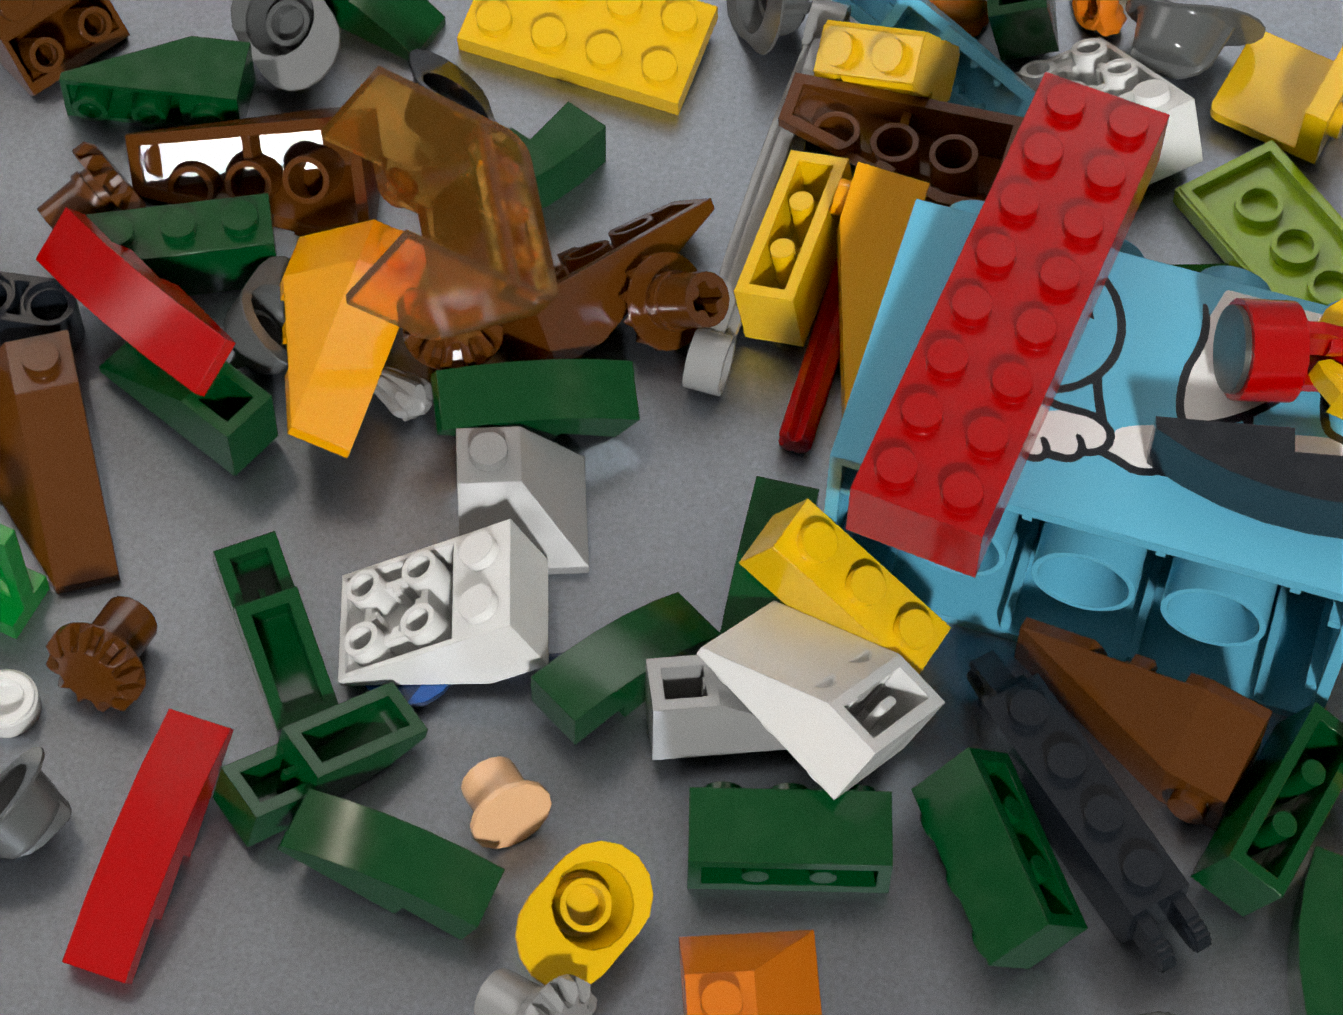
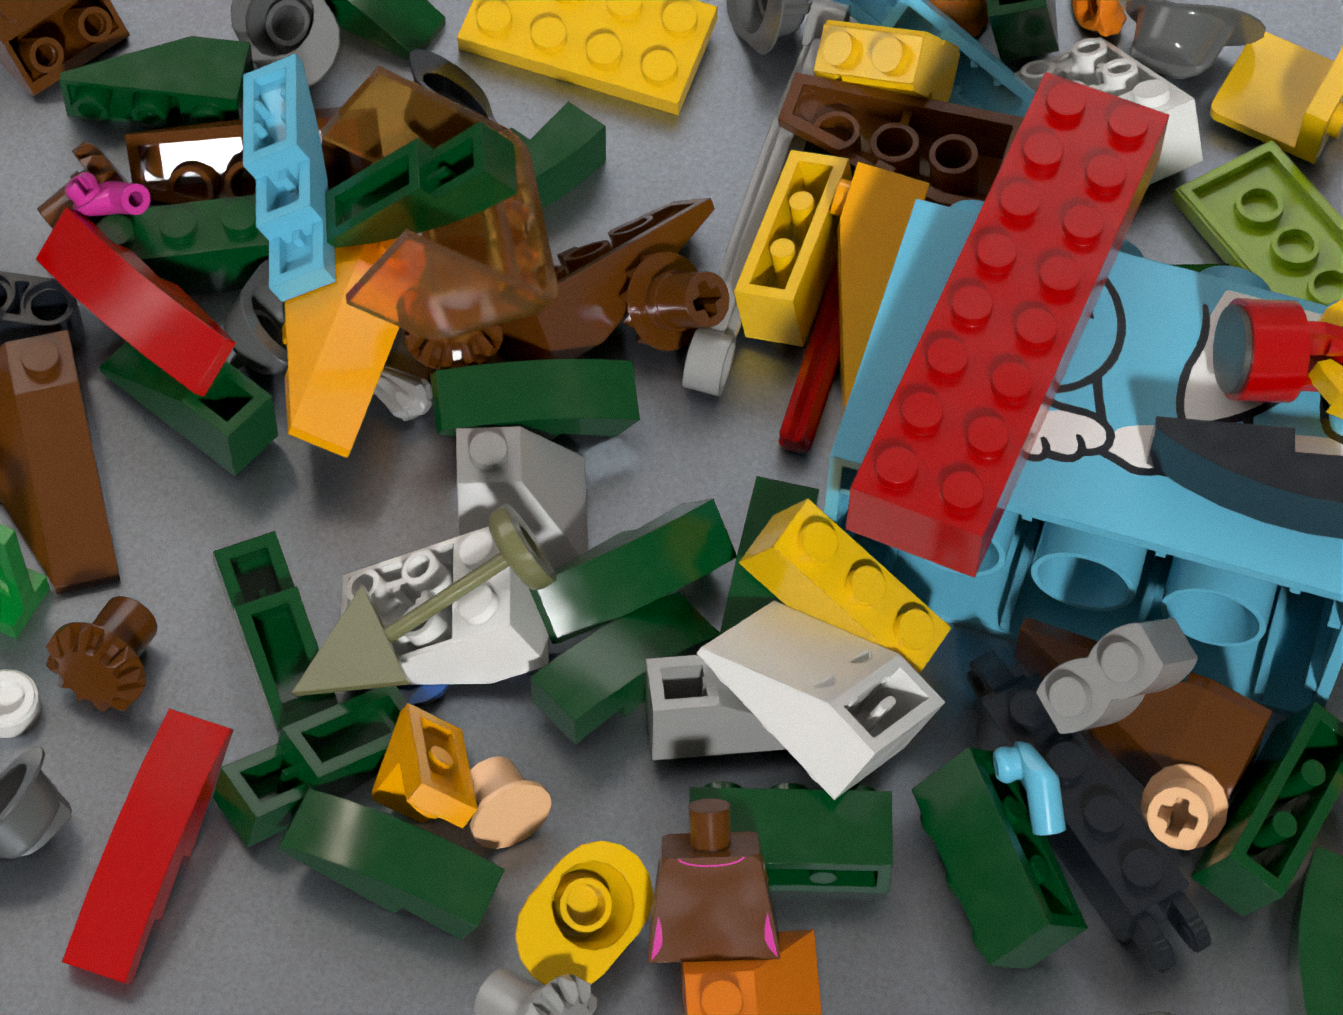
(107, 198): none -> dark pink arm
(290, 175): none -> medium azure slope
(360, 647): none -> olive piece
(422, 188): none -> dark green slope
(426, 770): none -> light orange slope
(634, 569): none -> dark green slope
(712, 893): none -> reddish brown torso
(1039, 781): none -> medium azure arm
(1117, 675): none -> light grey brick
(1184, 806): none -> light nougat piece

